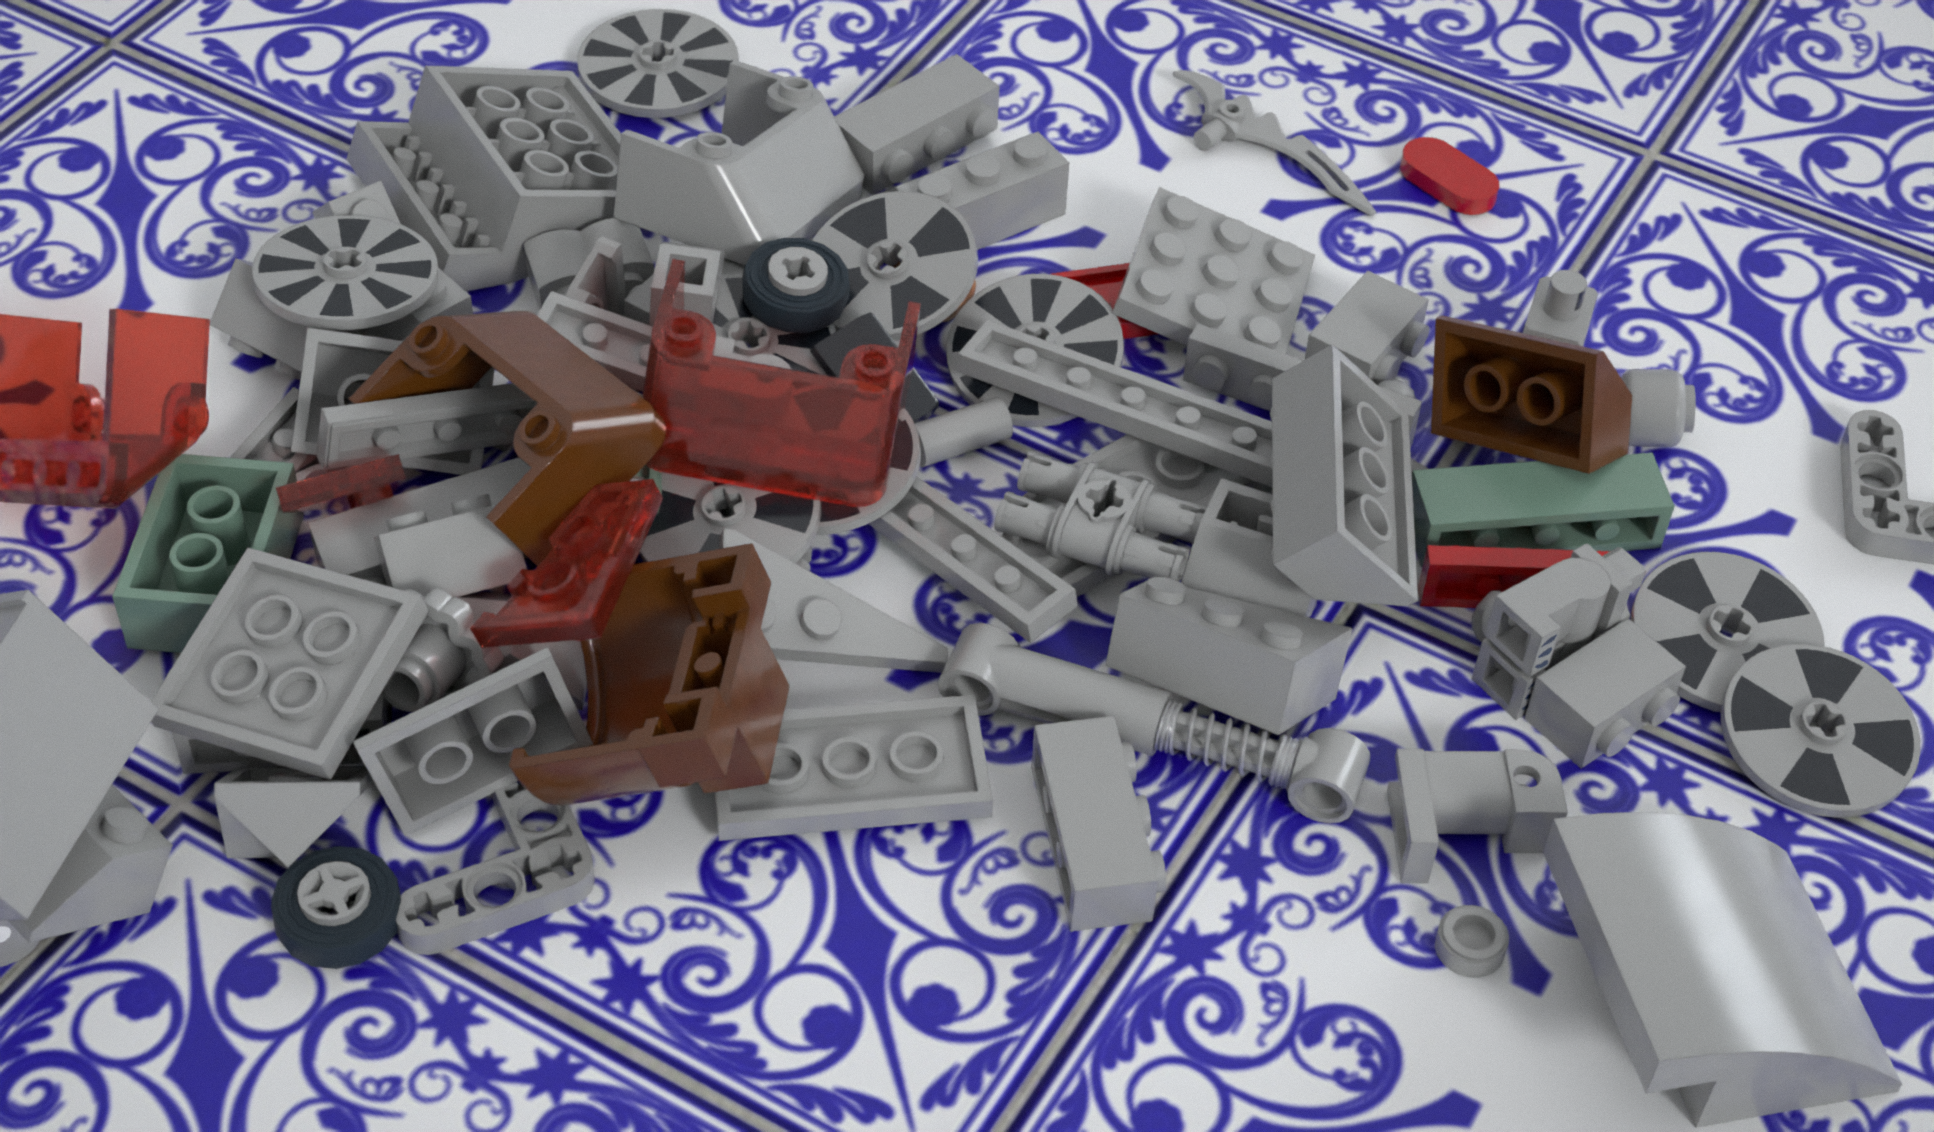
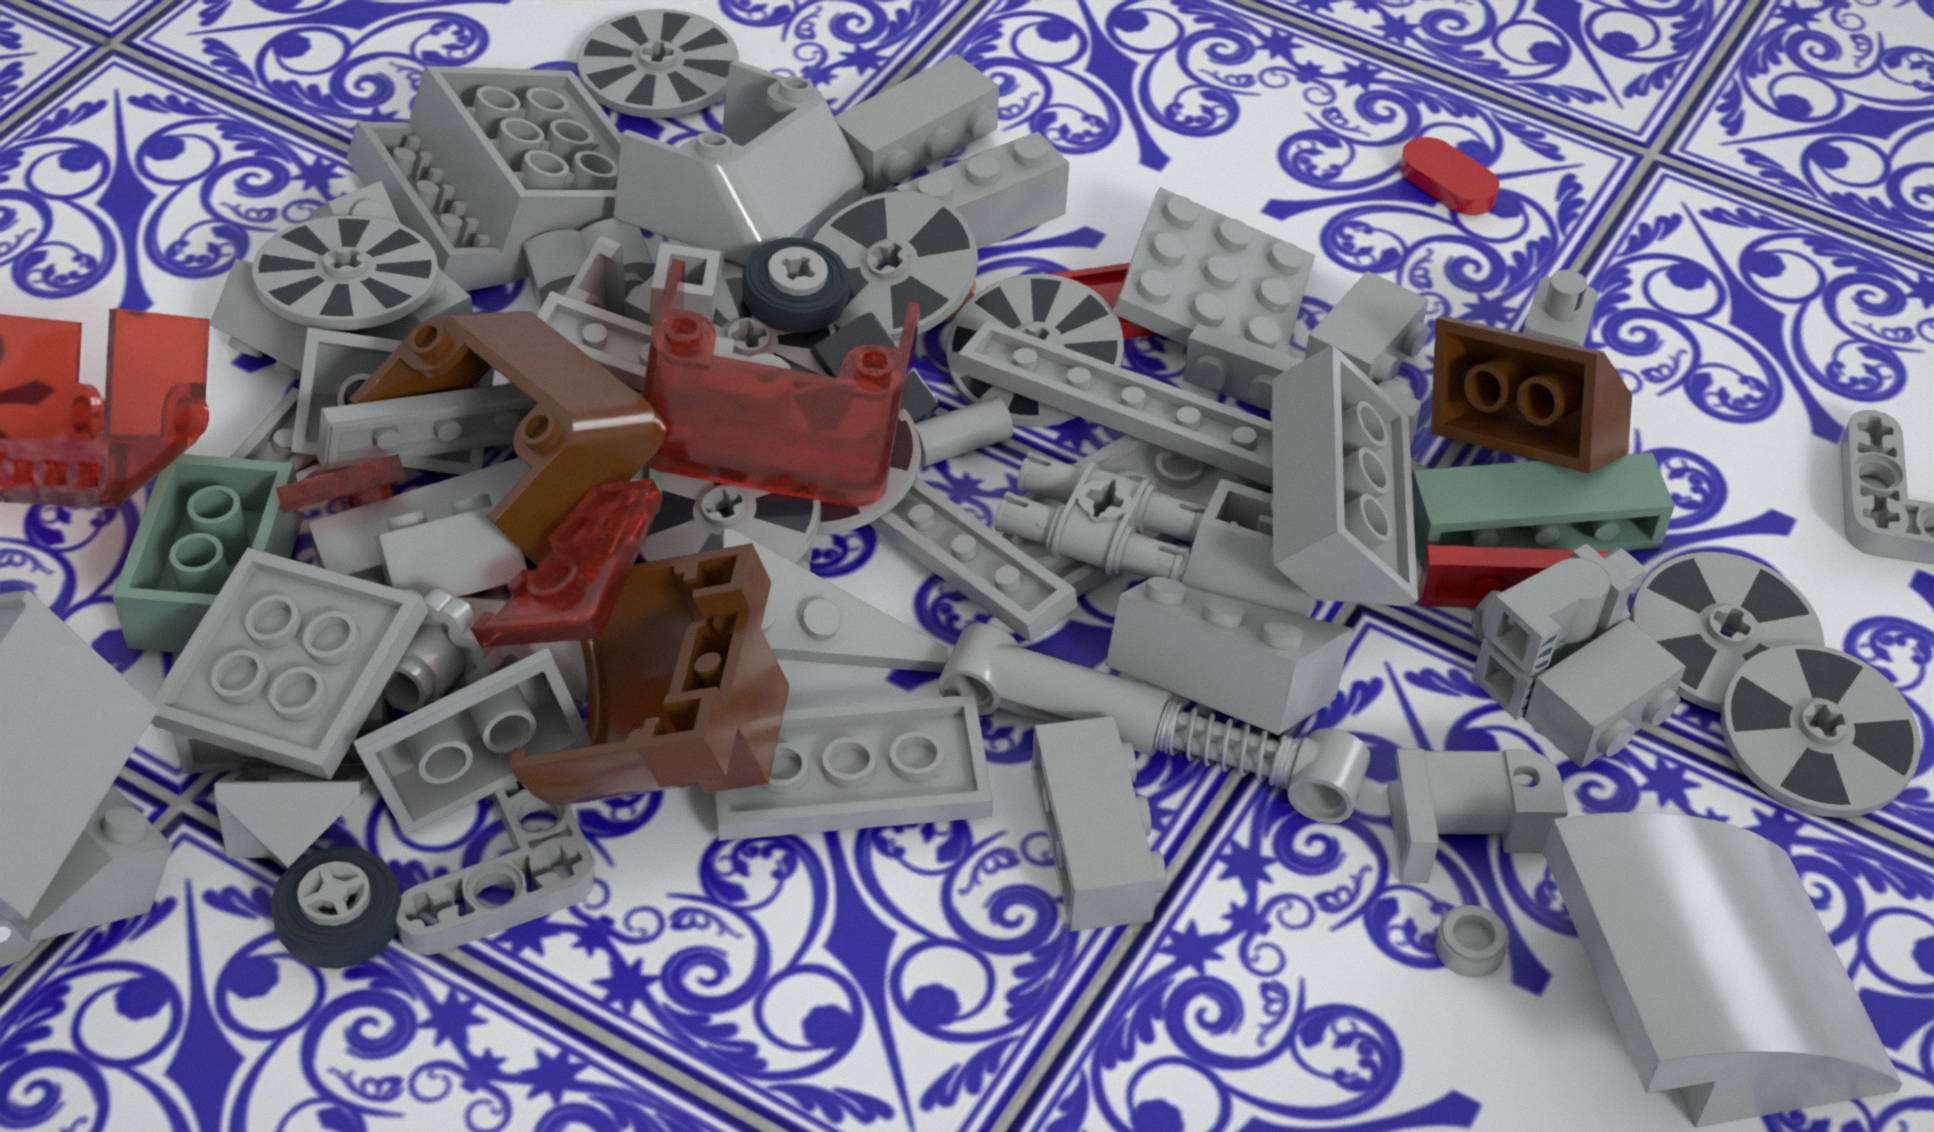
(1236, 119): light grey piece -> none
(1660, 407): light grey head -> none

